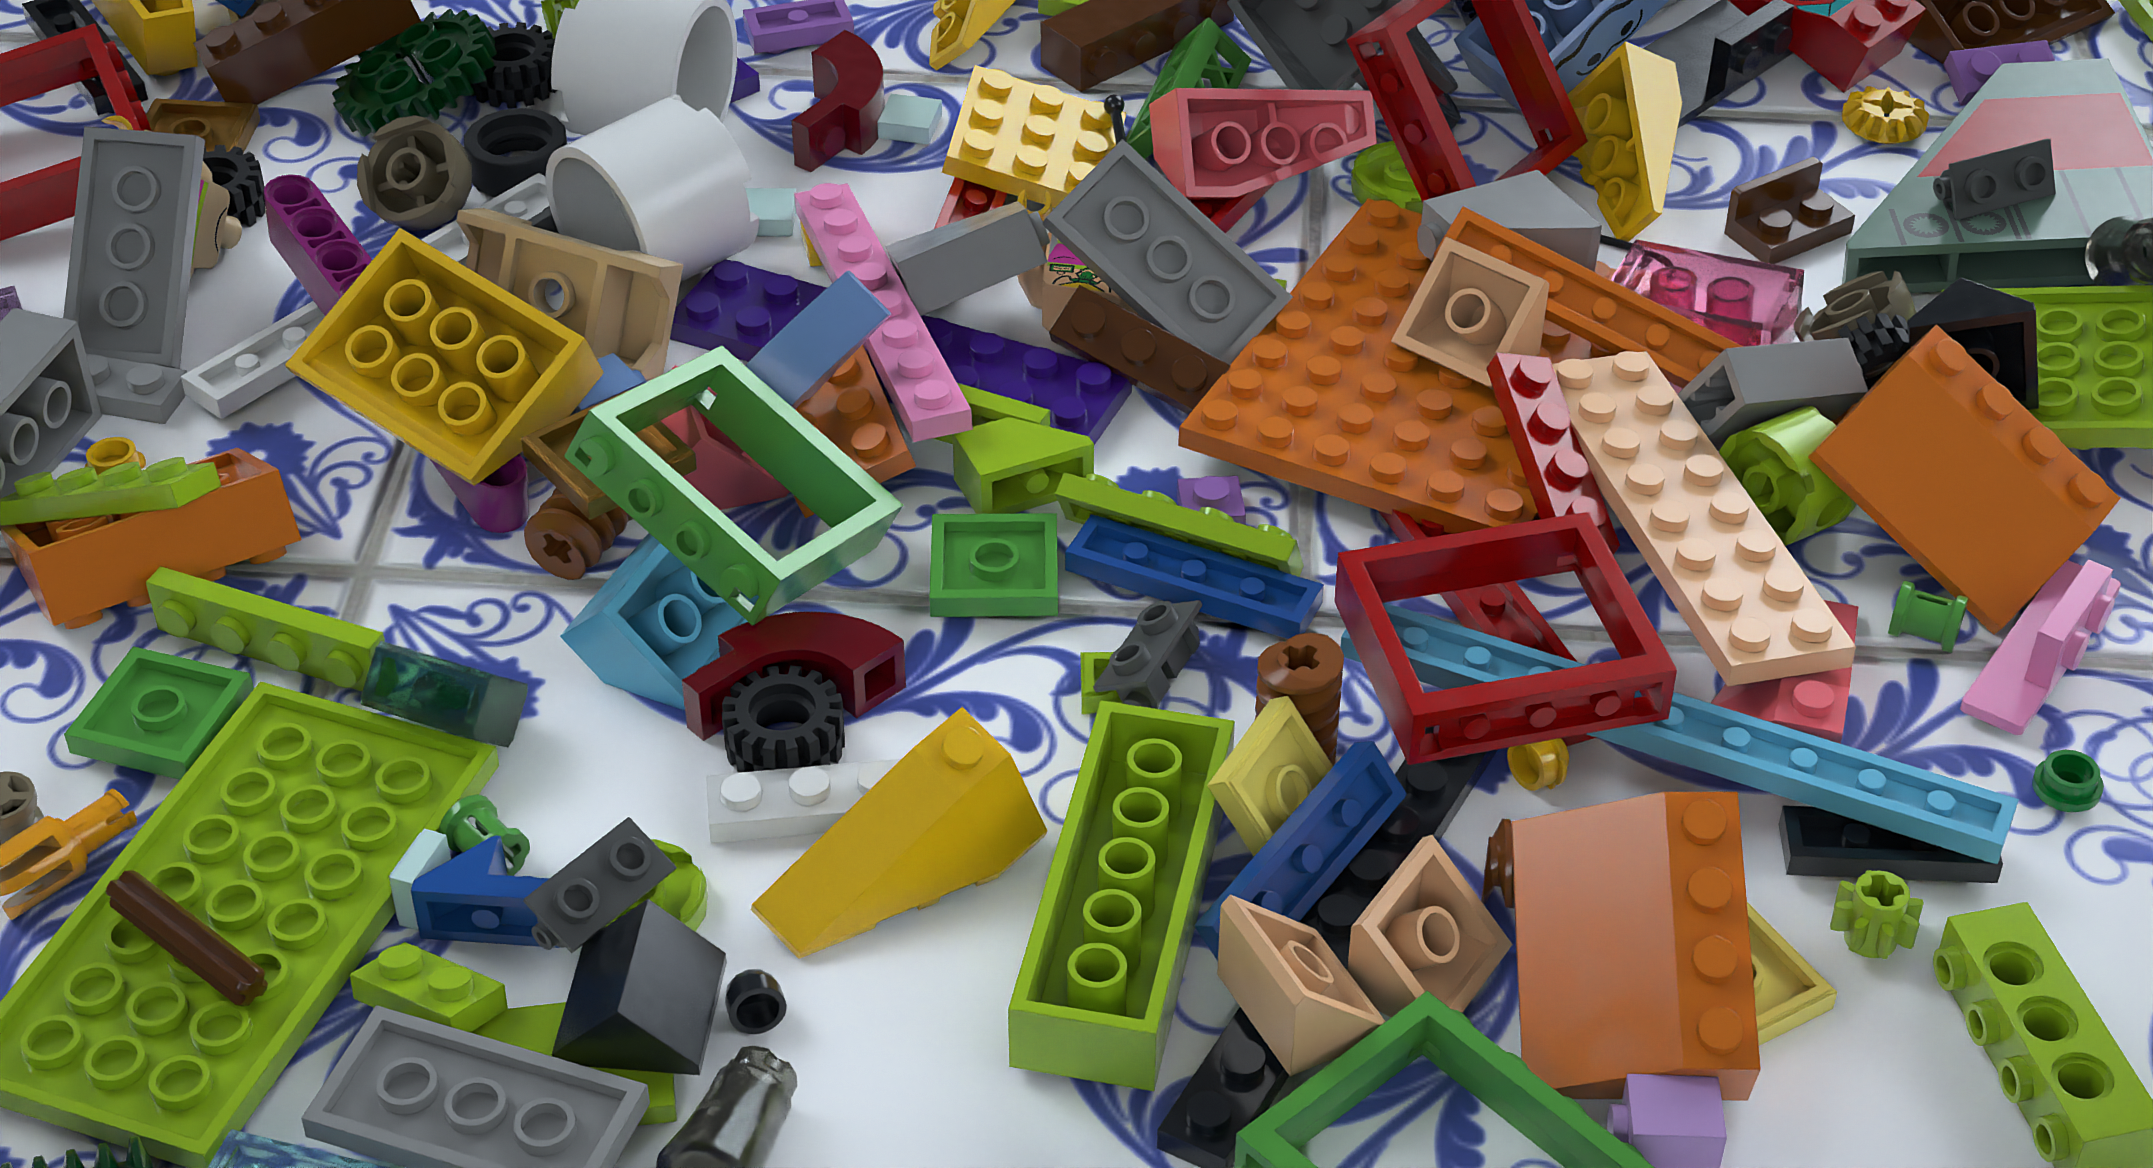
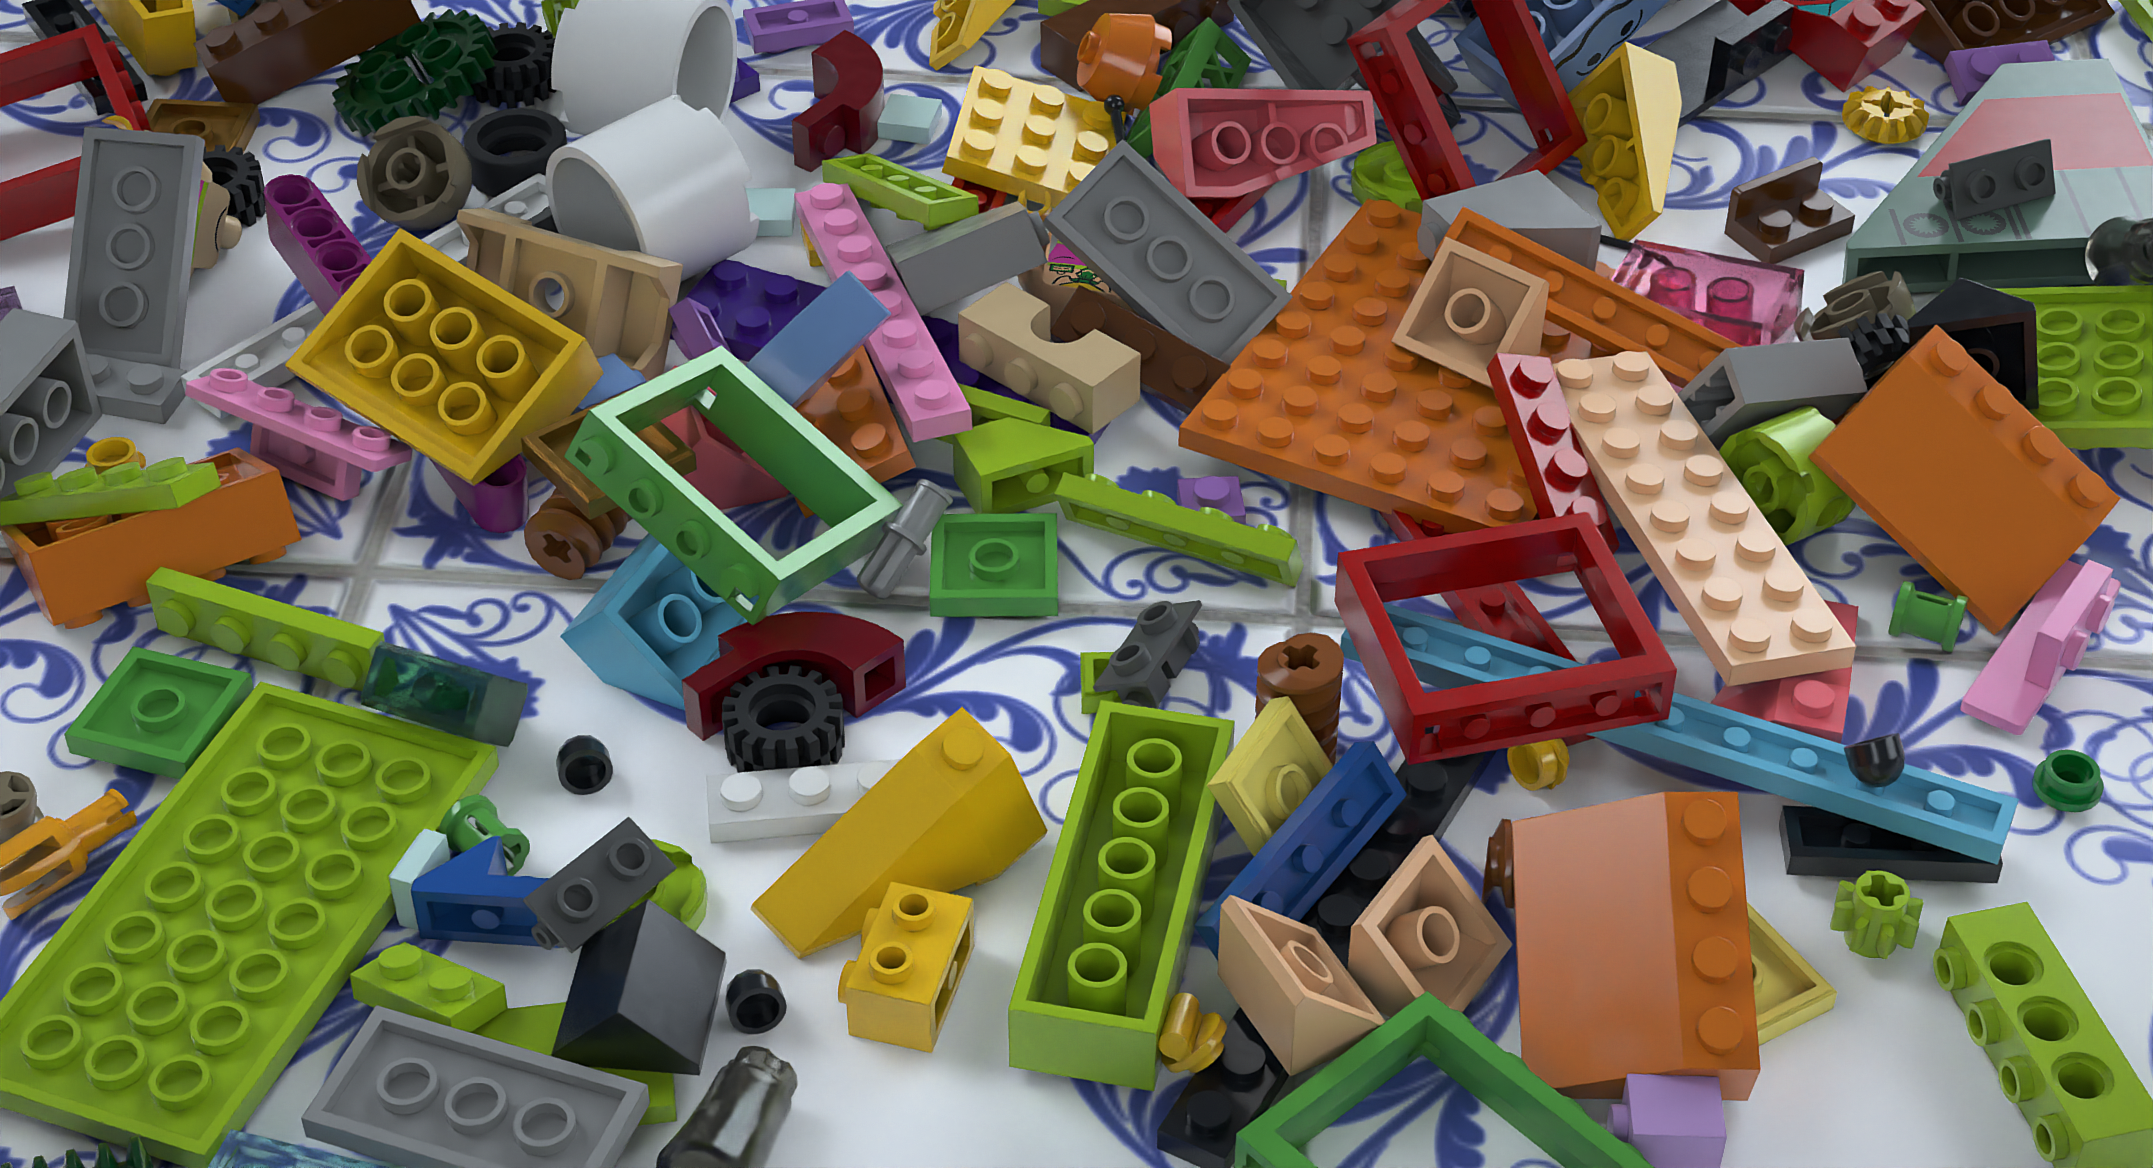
(187, 938): reddish brown axle -> none
(300, 439): none -> bright pink bracket
(584, 765): none -> black hinge
(695, 329): none -> medium lavender plate
(901, 190): none -> lime plate
(903, 539): none -> light grey axle
(908, 966): none -> yellow brick
(1077, 380): none -> tan arch
(1123, 58): none -> orange cone
(1186, 573): blue plate -> none
(1189, 1037): none -> yellow plate
(1876, 760): none -> black hinge

